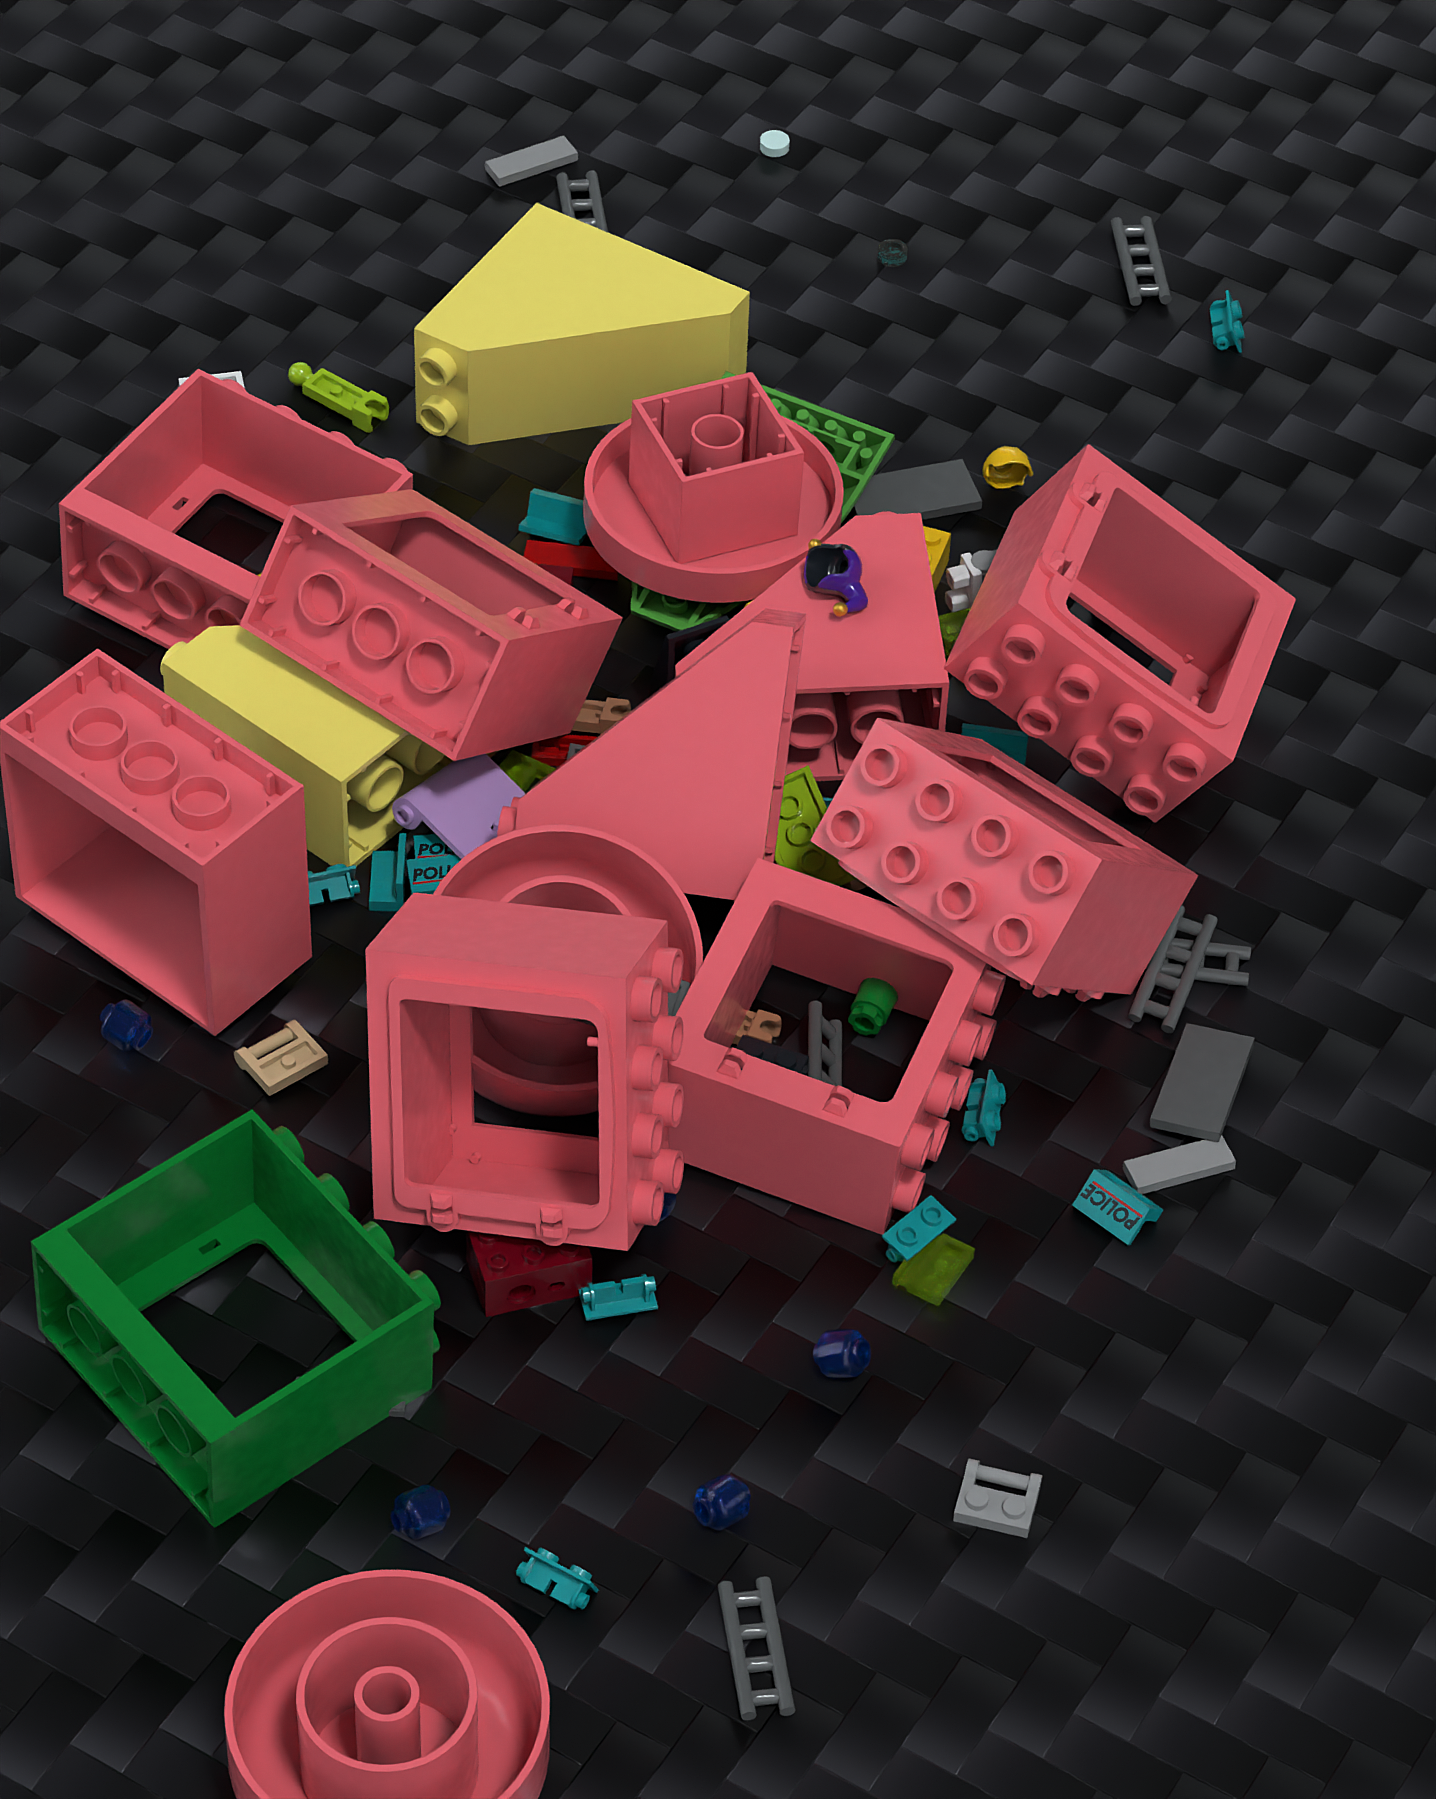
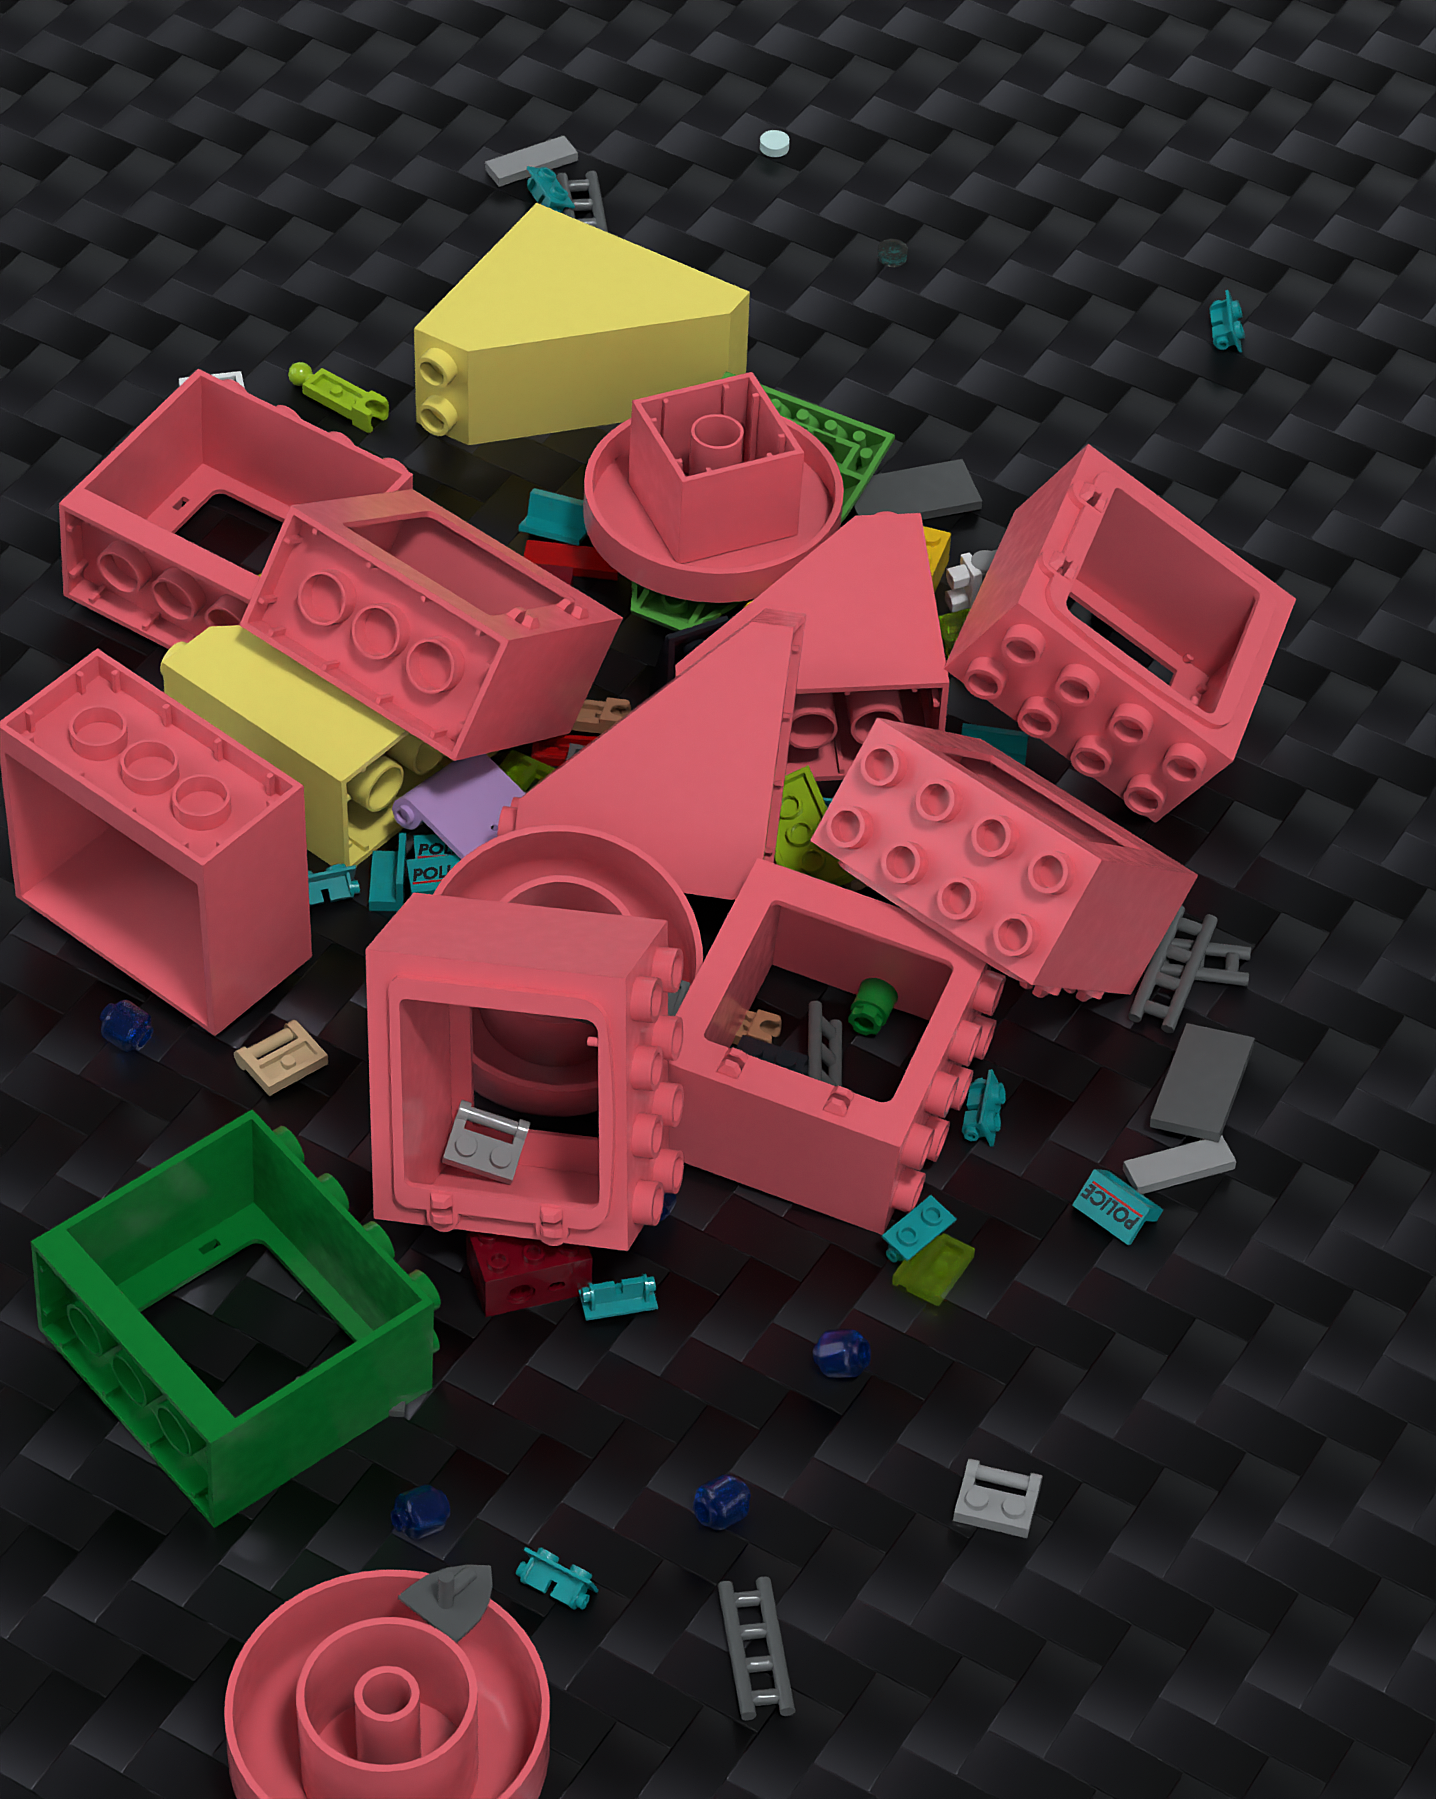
(451, 1598): none -> dark grey shield
(483, 1153): none -> light grey plate
(547, 189): none -> teal hinge
(836, 571): piece -> none
(1006, 467): yellow hair -> none
(1132, 271): dark grey bar -> none

